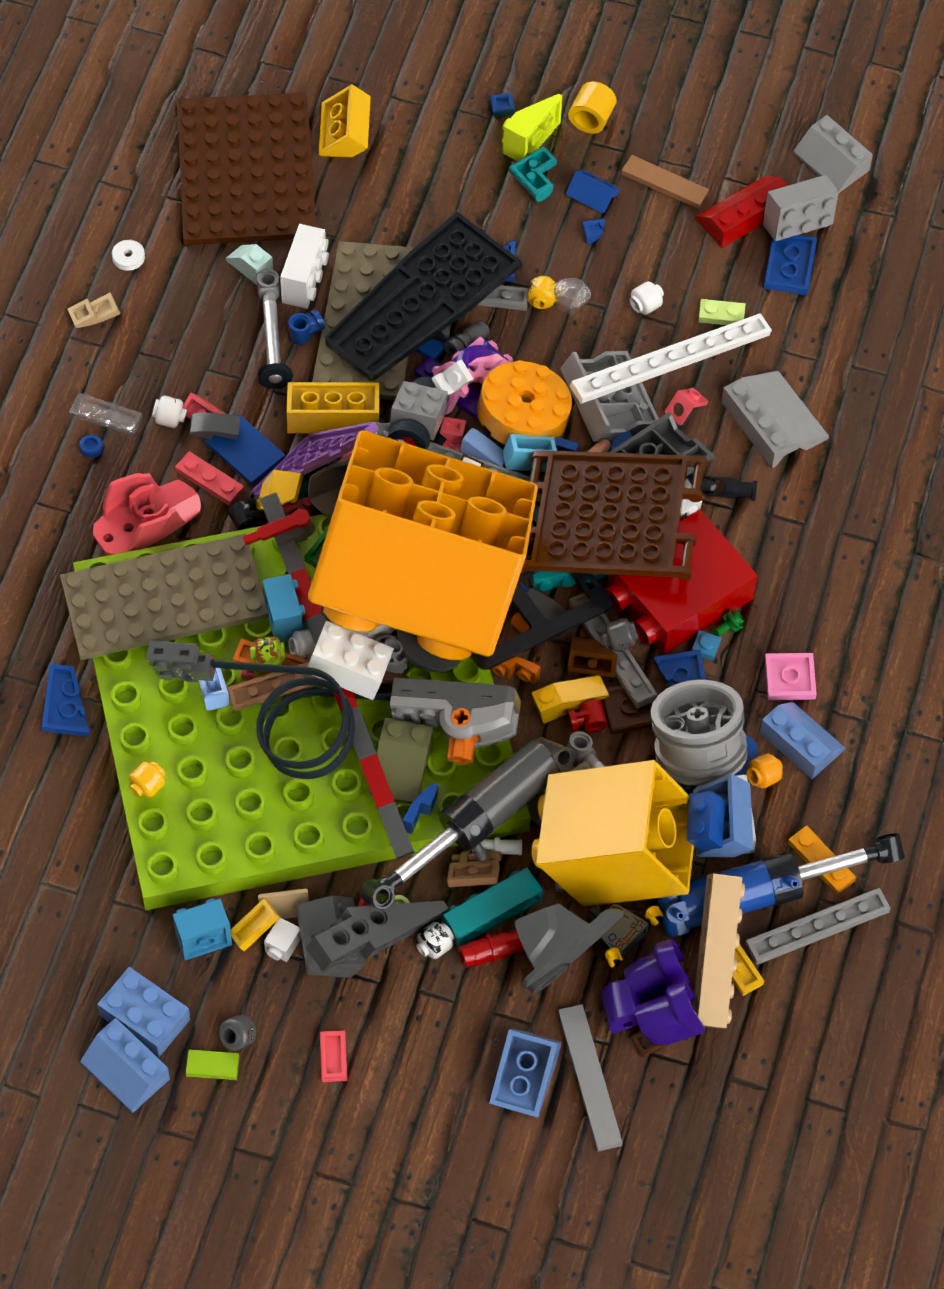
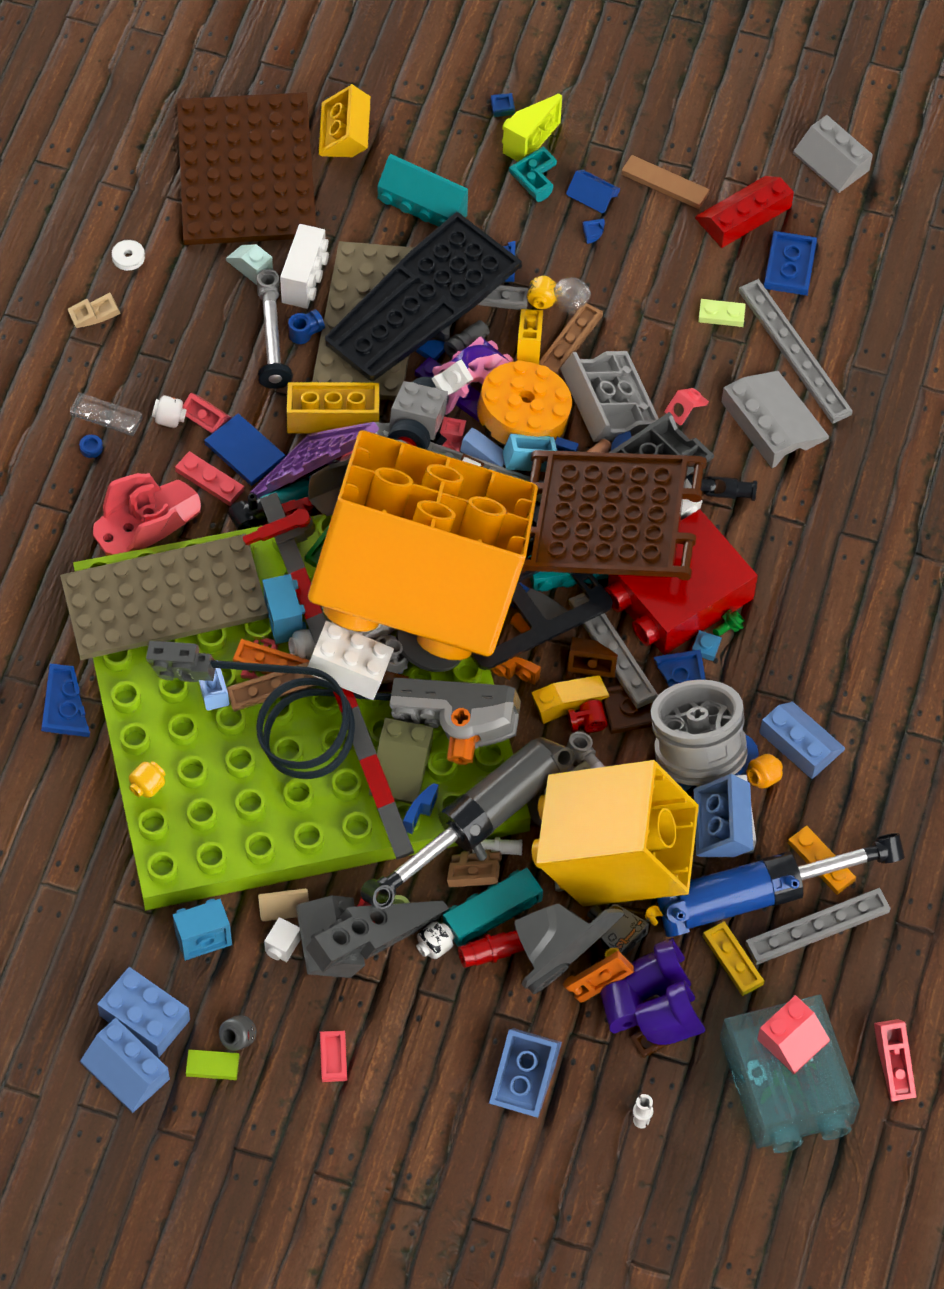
(210, 424): dark grey slope -> none
(254, 924): yellow tile -> none
(268, 651): head -> none
(284, 483): yellow slope -> none
(421, 192): none -> teal slope
(530, 335): none -> yellow slope
(571, 337): none -> medium nougat tile
(590, 1078): light grey tile -> none
(592, 107): yellow piece -> none
(598, 976): none -> orange plate
(620, 635): dark grey head -> none
(642, 1111): none -> white pin
(646, 298): white head -> none
(670, 358): white plate -> none
(705, 820): blue brick -> none
(717, 949): tan brick -> none
(784, 1104): none -> clear light blue brick
(790, 676): bright pink plate -> none
(793, 1034): none -> coral slope
(795, 351): none -> light grey tile
(800, 207): light grey brick -> none
(895, 1058): none -> coral slope

